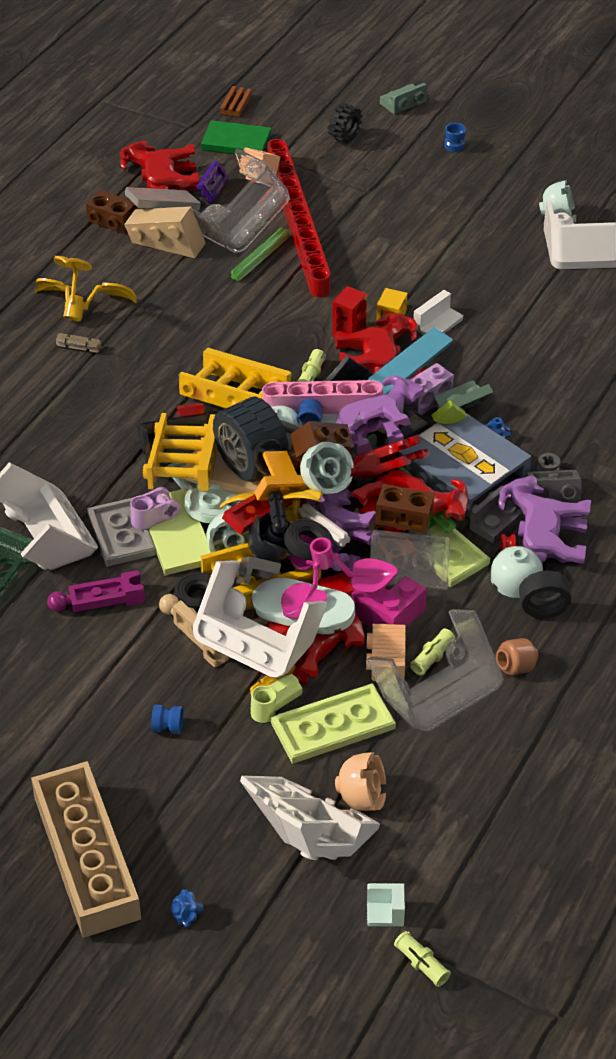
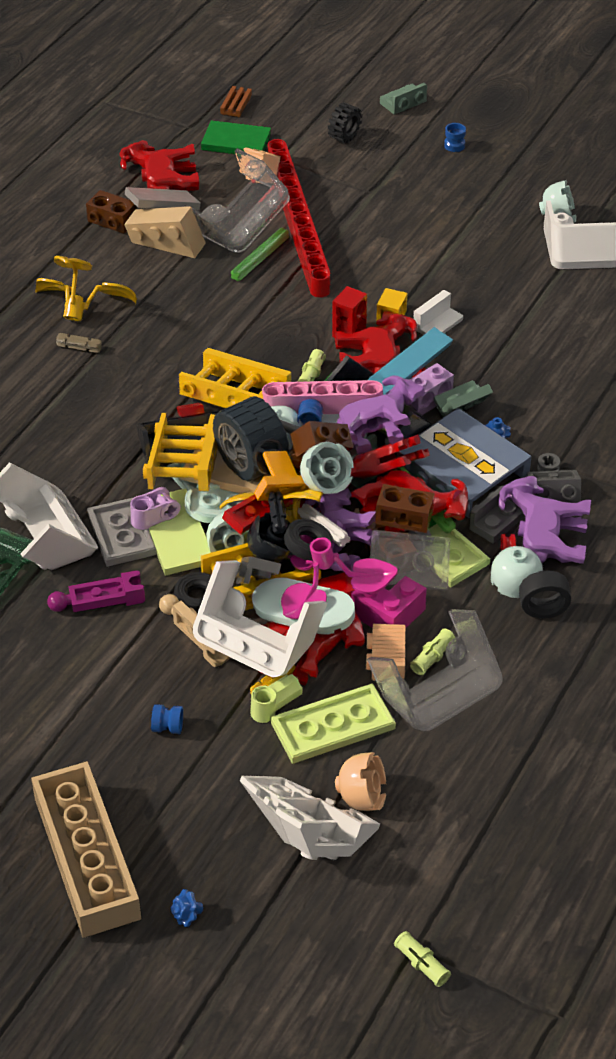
(210, 178): dark purple tile -> none
(385, 904): light aqua panel -> none
(449, 414): lime tile -> none
(517, 656): nougat head -> none

